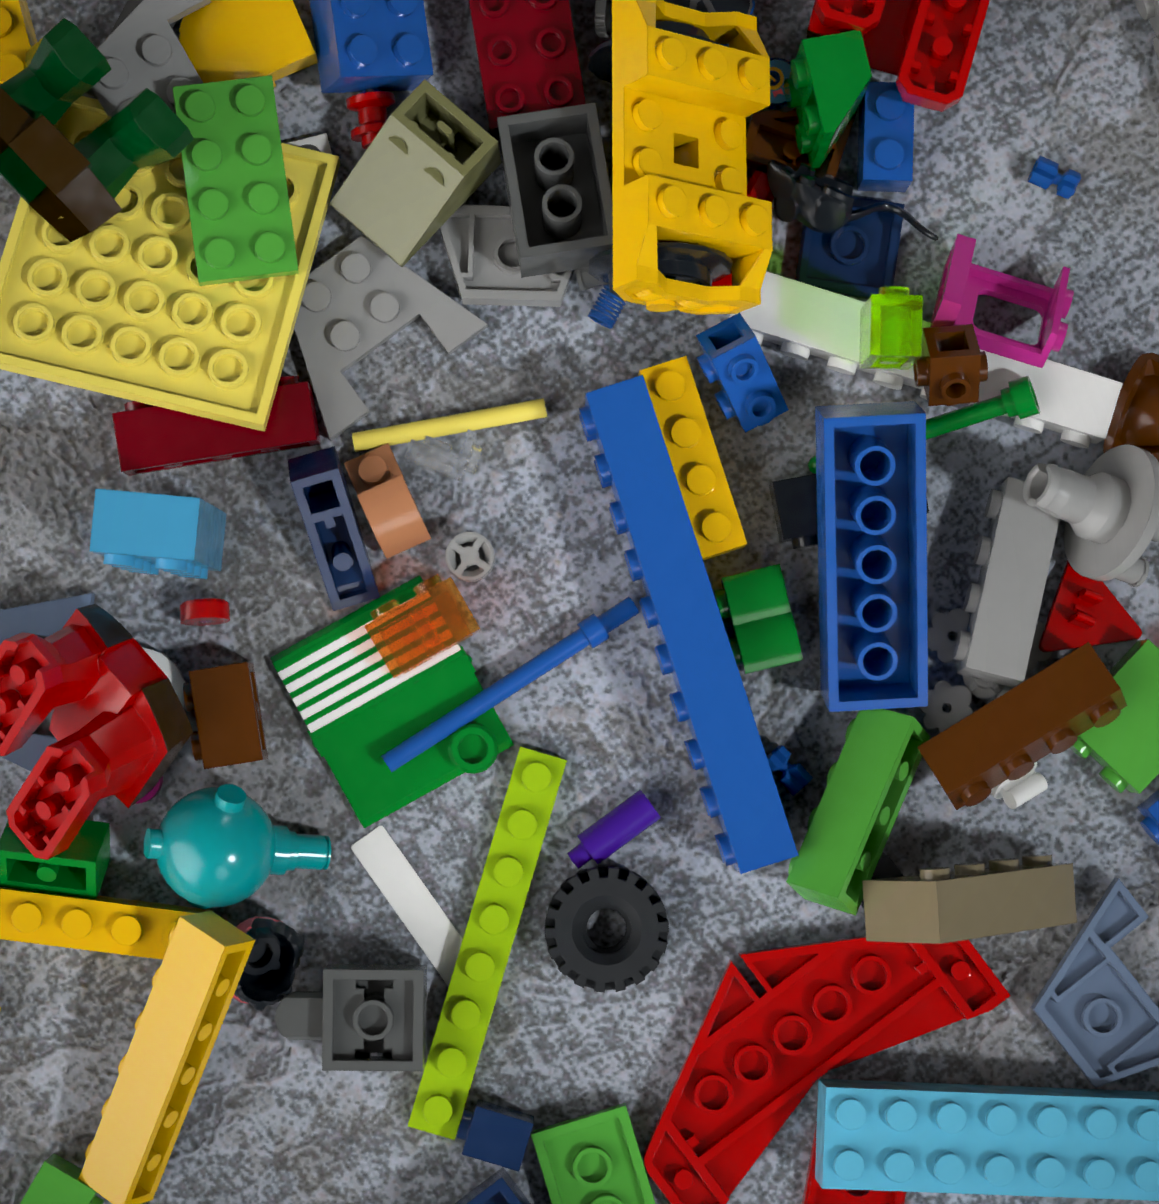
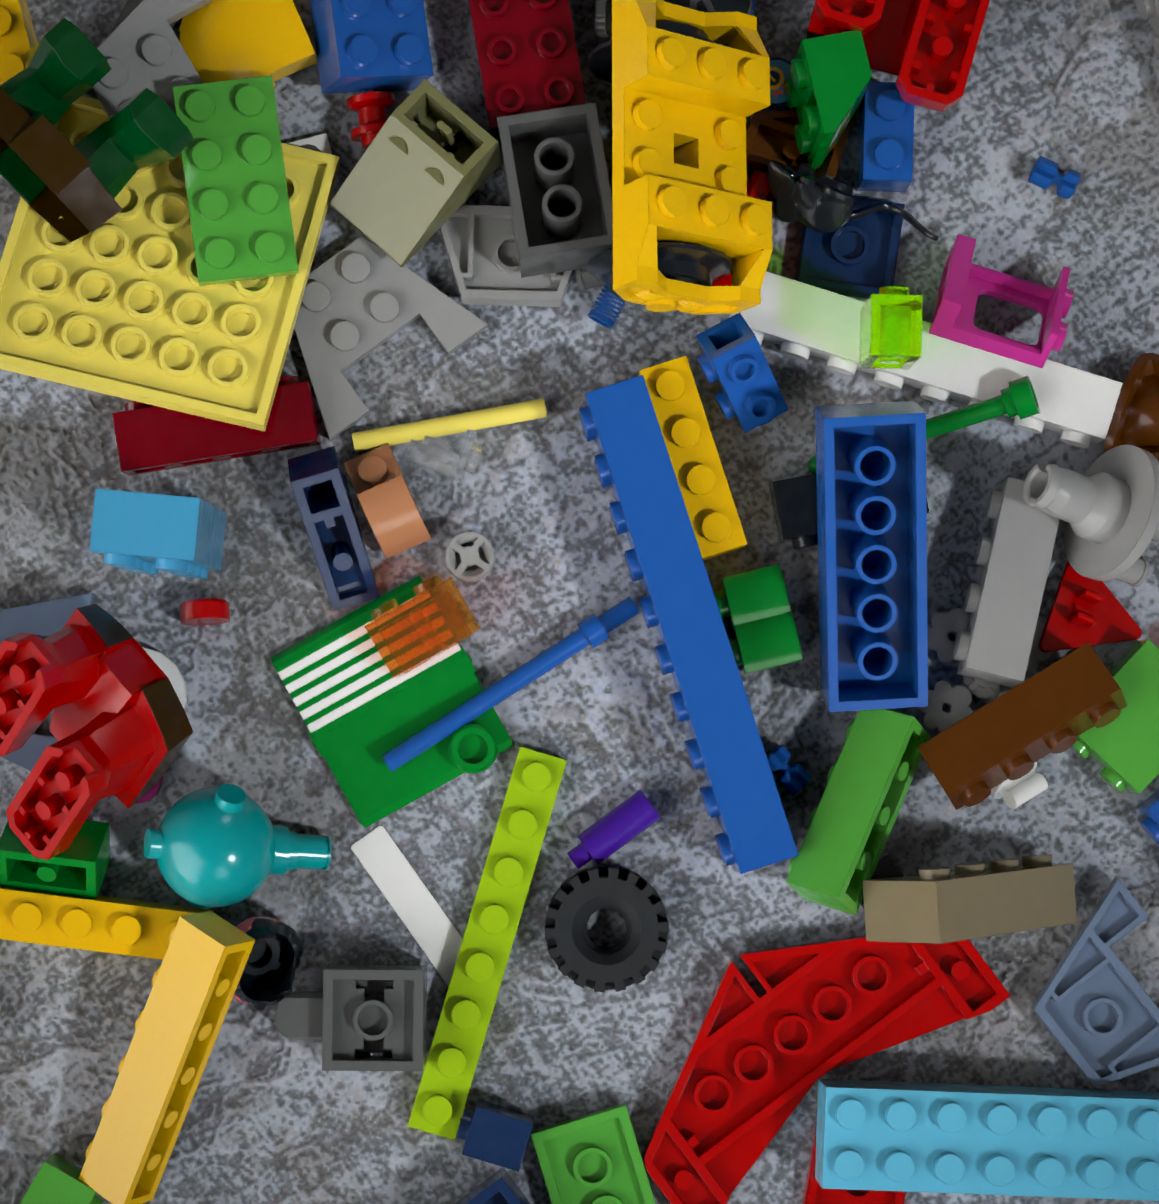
(226, 715): reddish brown brick -> none
(950, 365): reddish brown brick -> none

